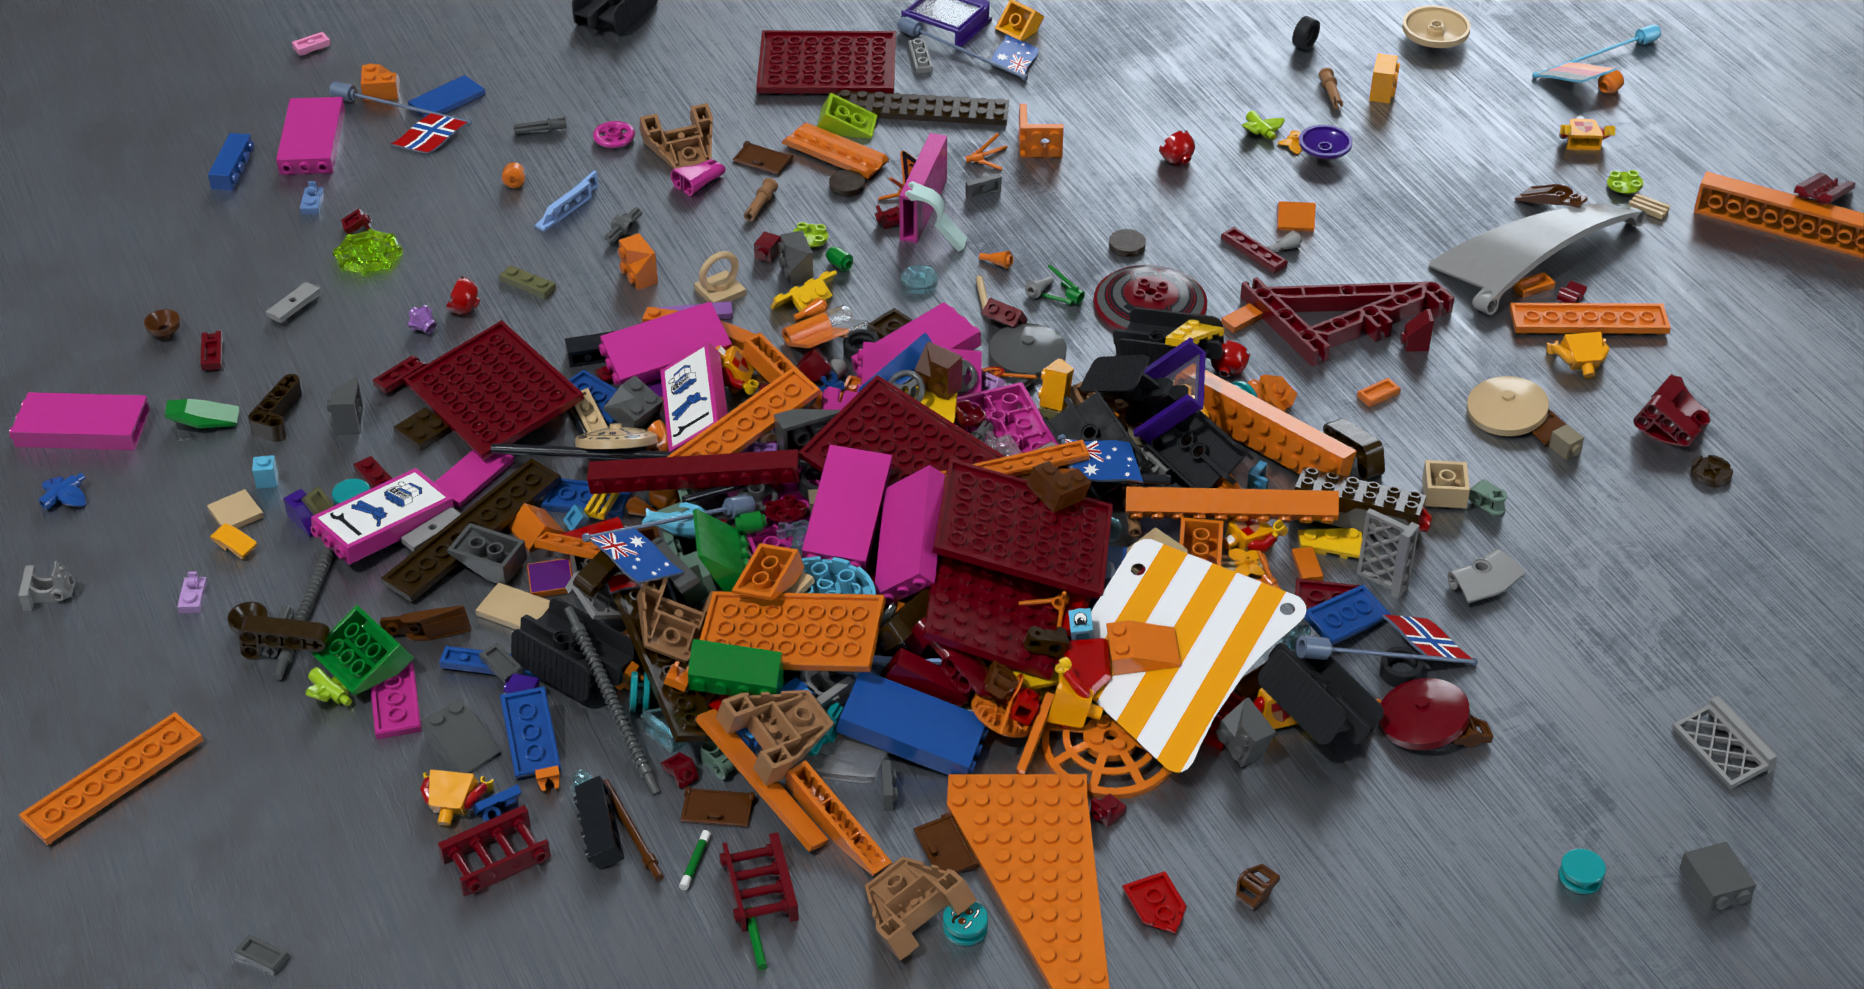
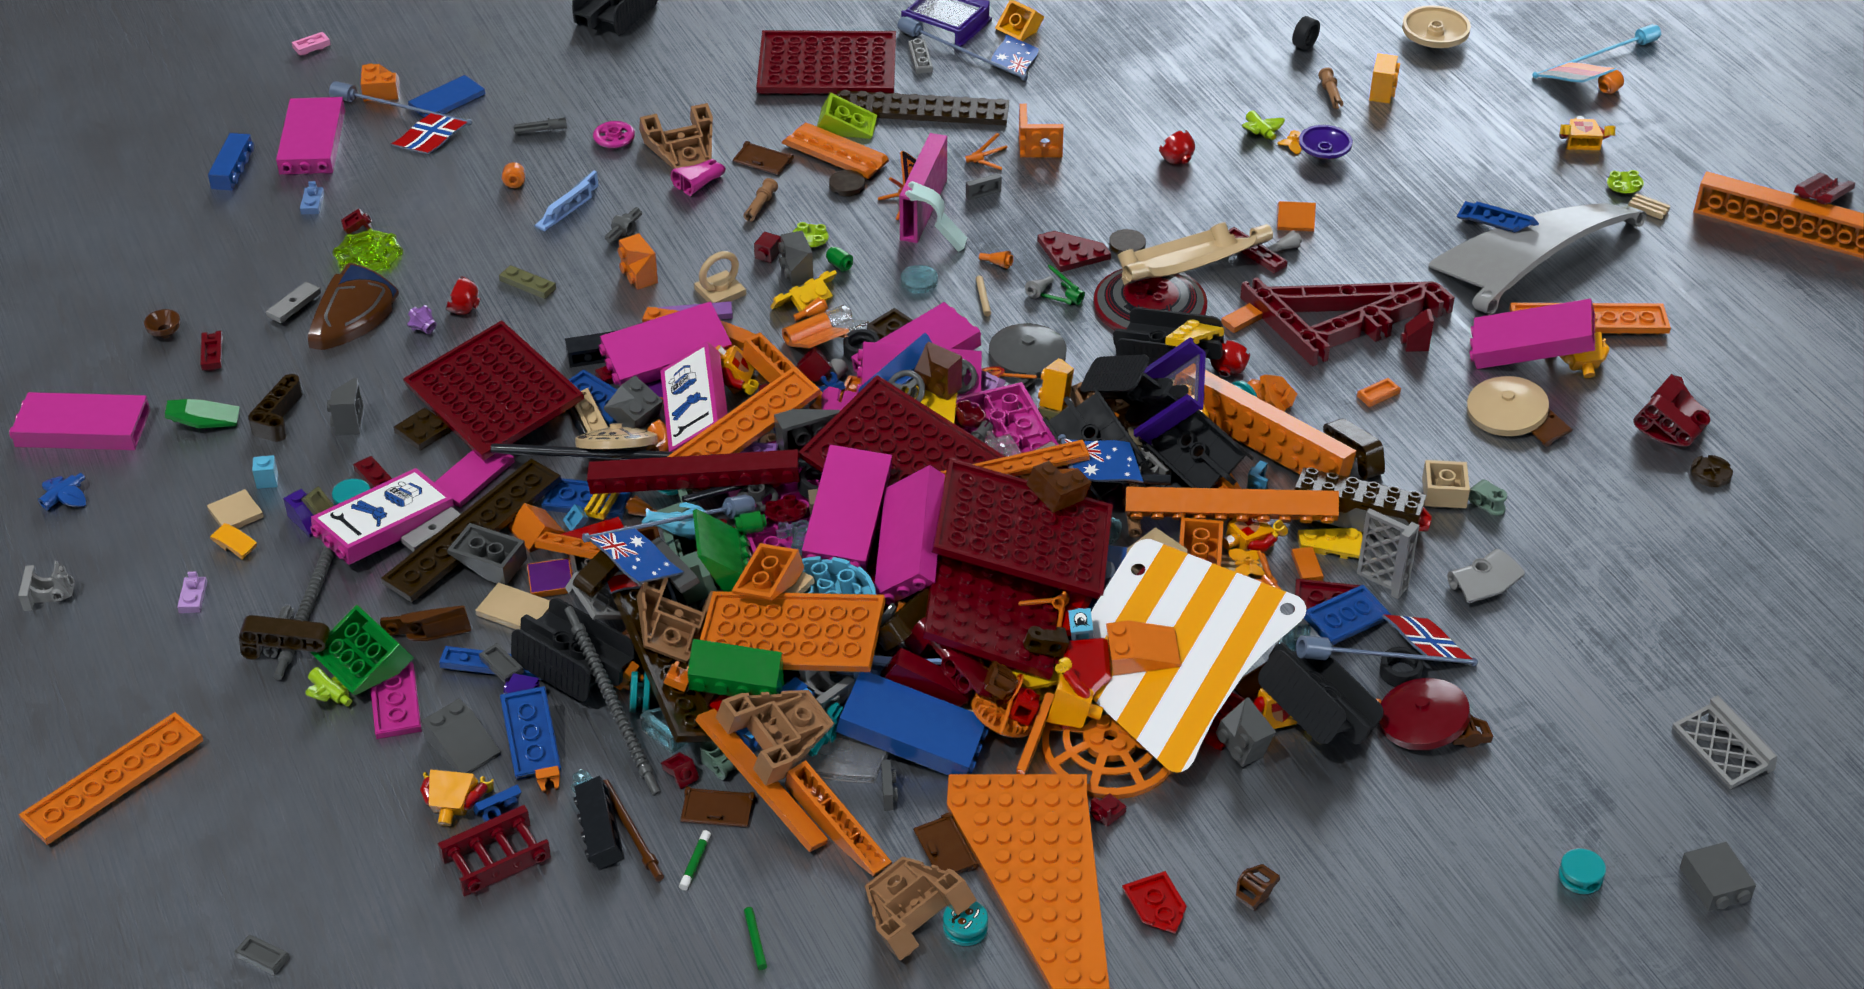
(239, 612): dark brown piece -> none
(351, 307): none -> reddish brown panel
(394, 377): dark red plate -> none
(664, 498): orange head -> none
(777, 868): dark red fence -> none
(887, 218): dark red bracket -> none
(1004, 313): dark red bracket -> none
(1072, 251): none -> dark red plate
(1188, 252): none -> tan panel
(1496, 216): none -> blue wedge
(1533, 334): none -> dark pink brick
(1534, 285): orange tile -> none
(1553, 195): reddish brown piece -> none
(1566, 442): dark tan brick -> none
(1572, 293): dark red panel -> none

